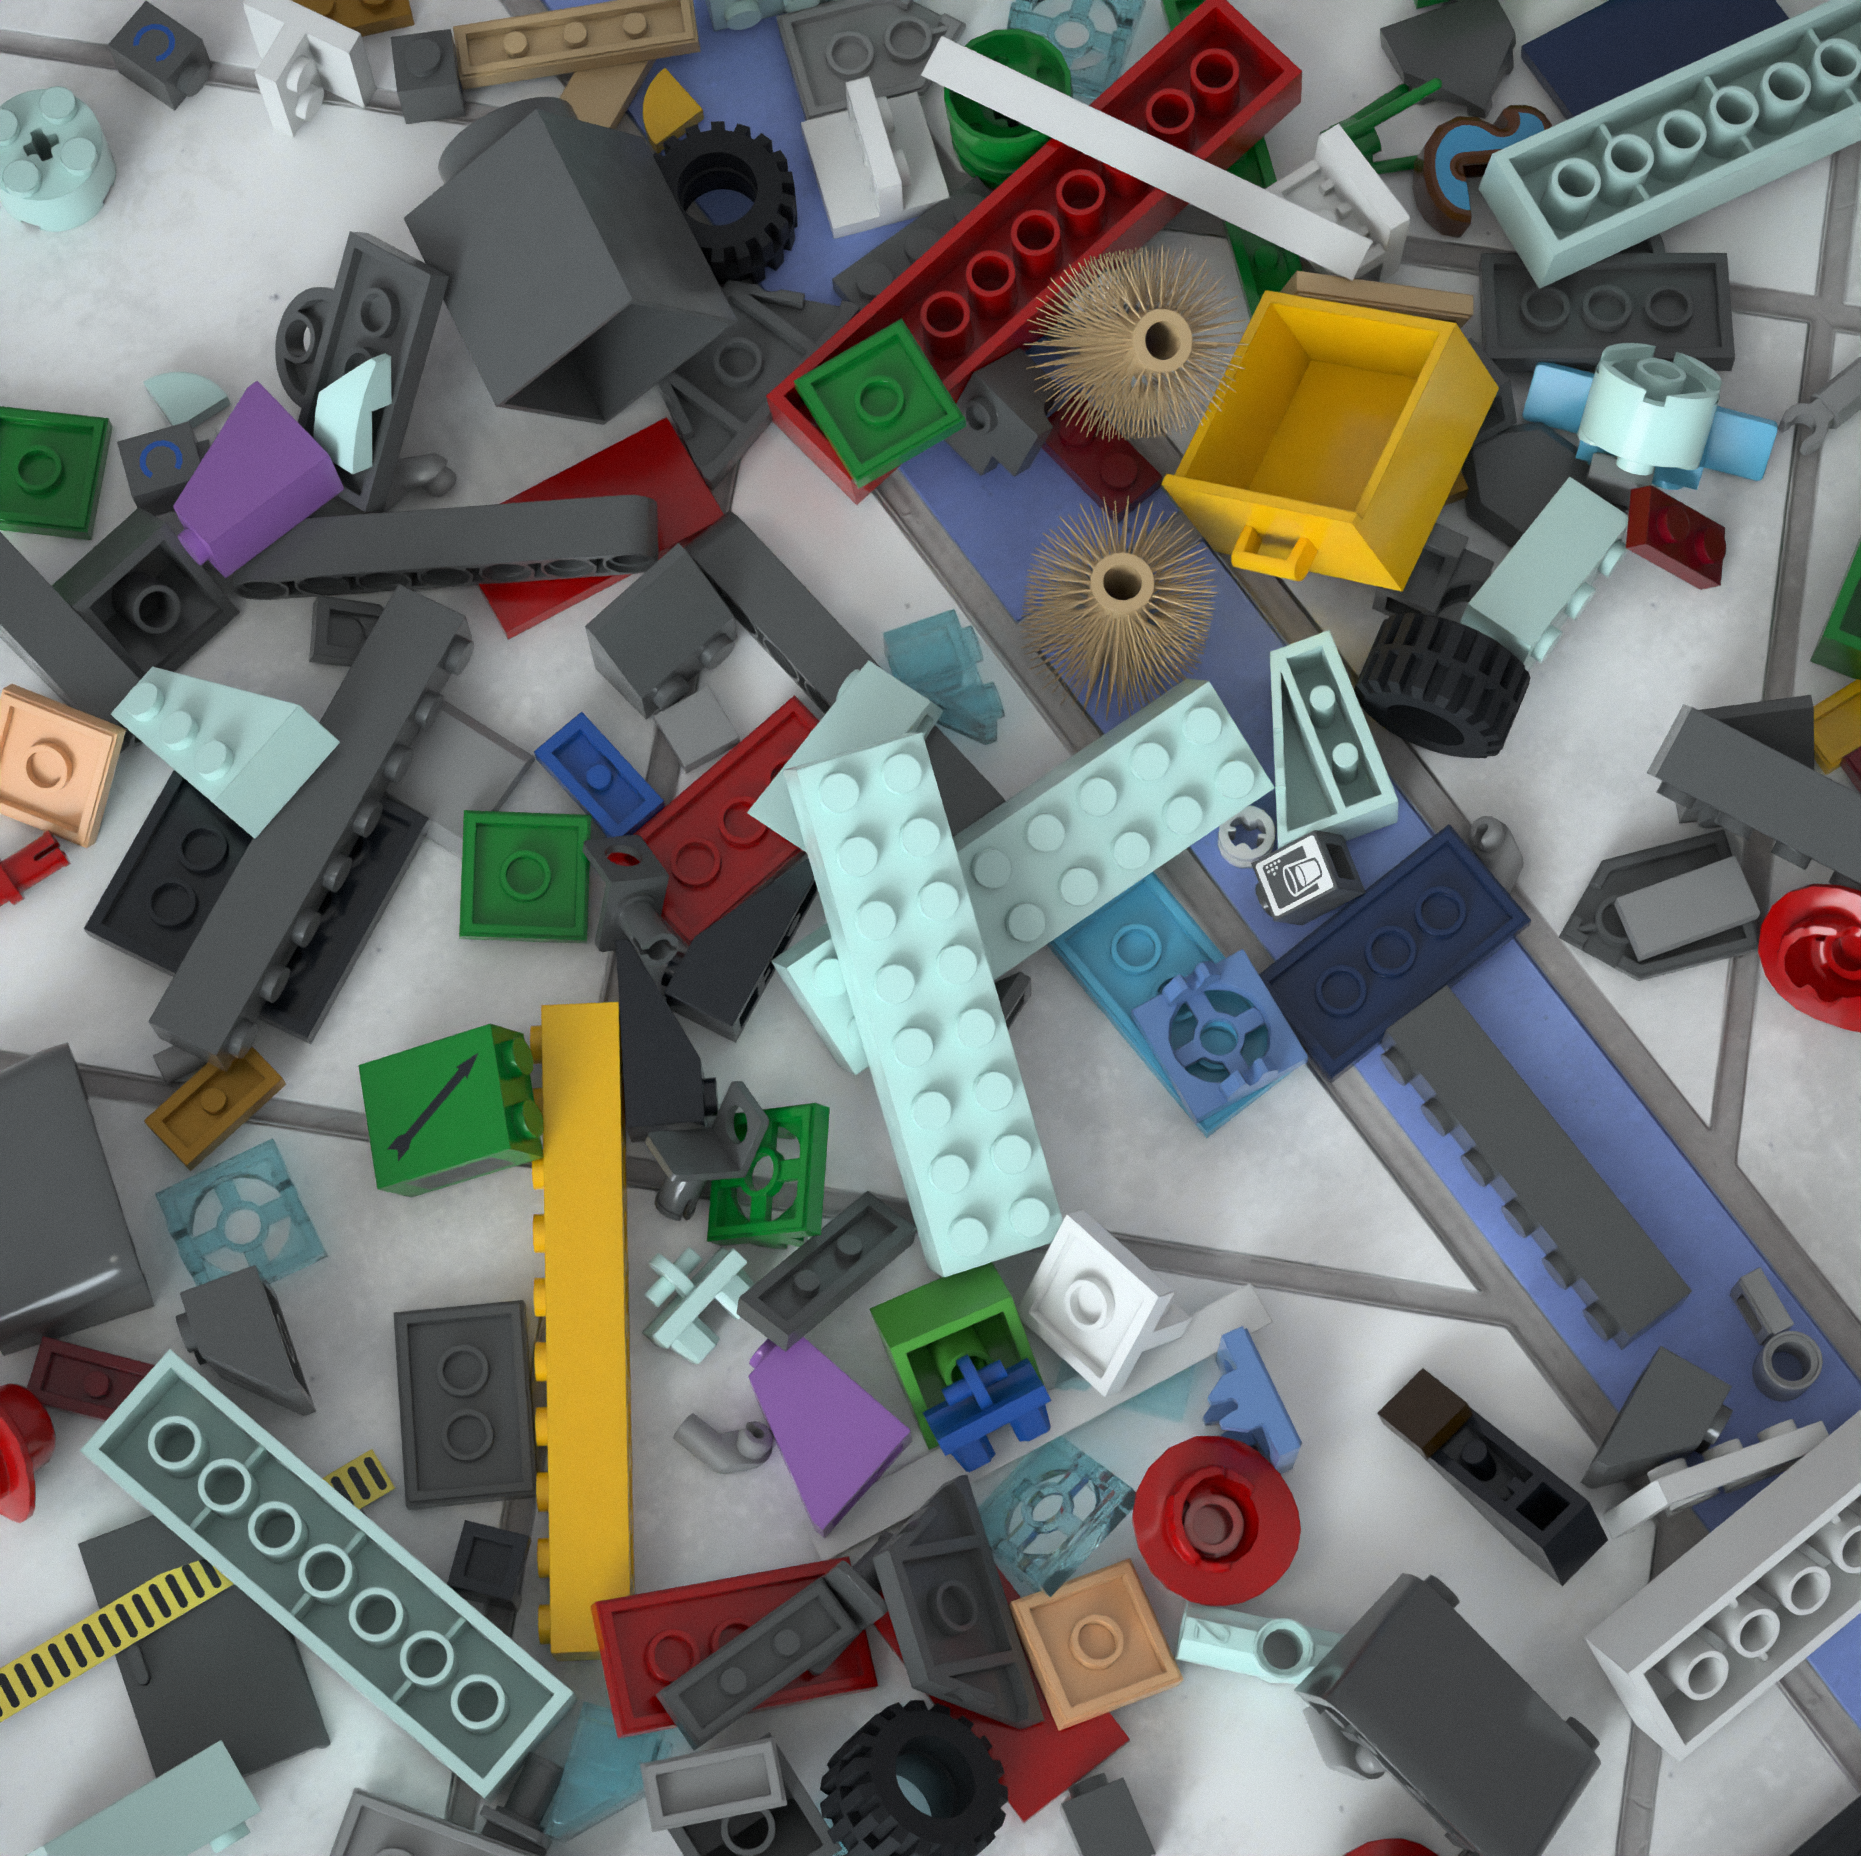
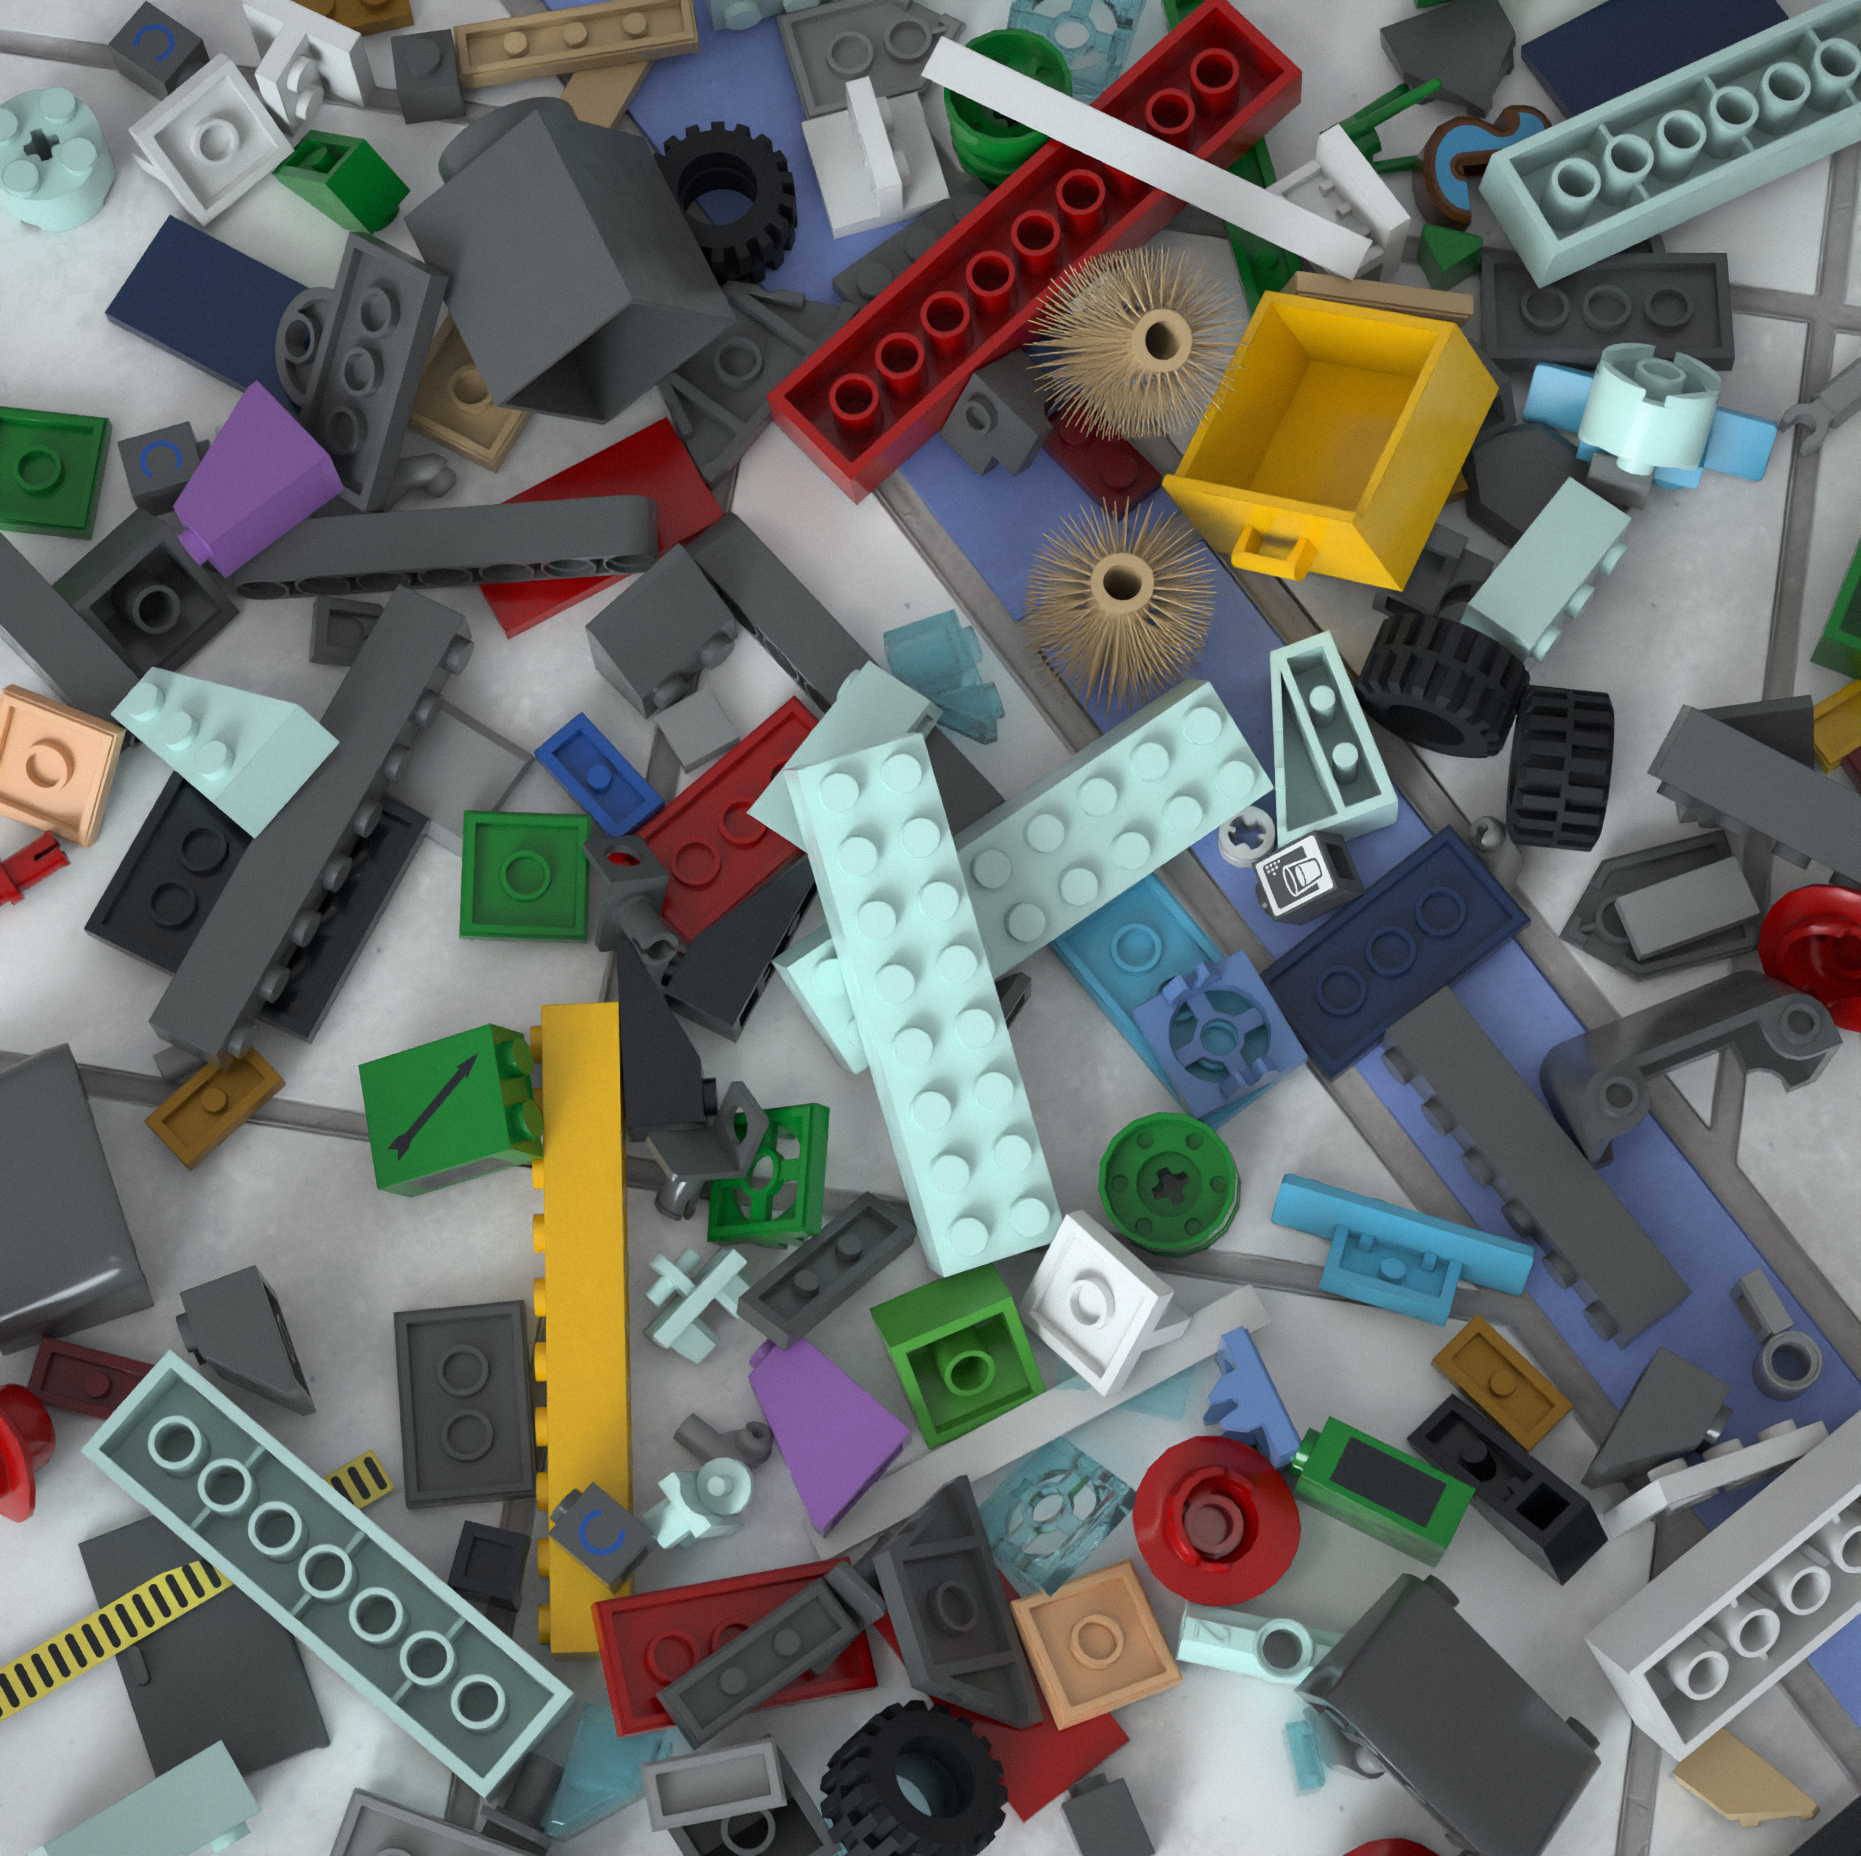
(186, 397): light aqua tile -> none
(208, 307): none -> dark blue tile
(209, 140): none -> white bracket
(259, 1163): clear light blue piece -> none
(344, 181): none -> green slope
(346, 410): light aqua slope -> none
(457, 407): none -> tan tile
(601, 1536): none -> dark grey brick
(668, 110): yellow tile -> none
(701, 1503): none -> light aqua hips
(880, 403): green tile -> none
(985, 1403): blue hips -> none
(1133, 1174): none -> green wheel
(1303, 1757): none -> clear light blue tile
(1379, 1490): none -> green brick
(1398, 1254): none -> medium azure bracket
(1425, 1413): dark brown tile -> none
(1447, 255): none -> green slope
(1501, 1384): none -> pearl gold plate
(1560, 768): none -> black tyre
(1601, 1076): none -> dark grey windscreen
(1675, 537): dark red plate -> none
(1741, 1783): none -> tan slope

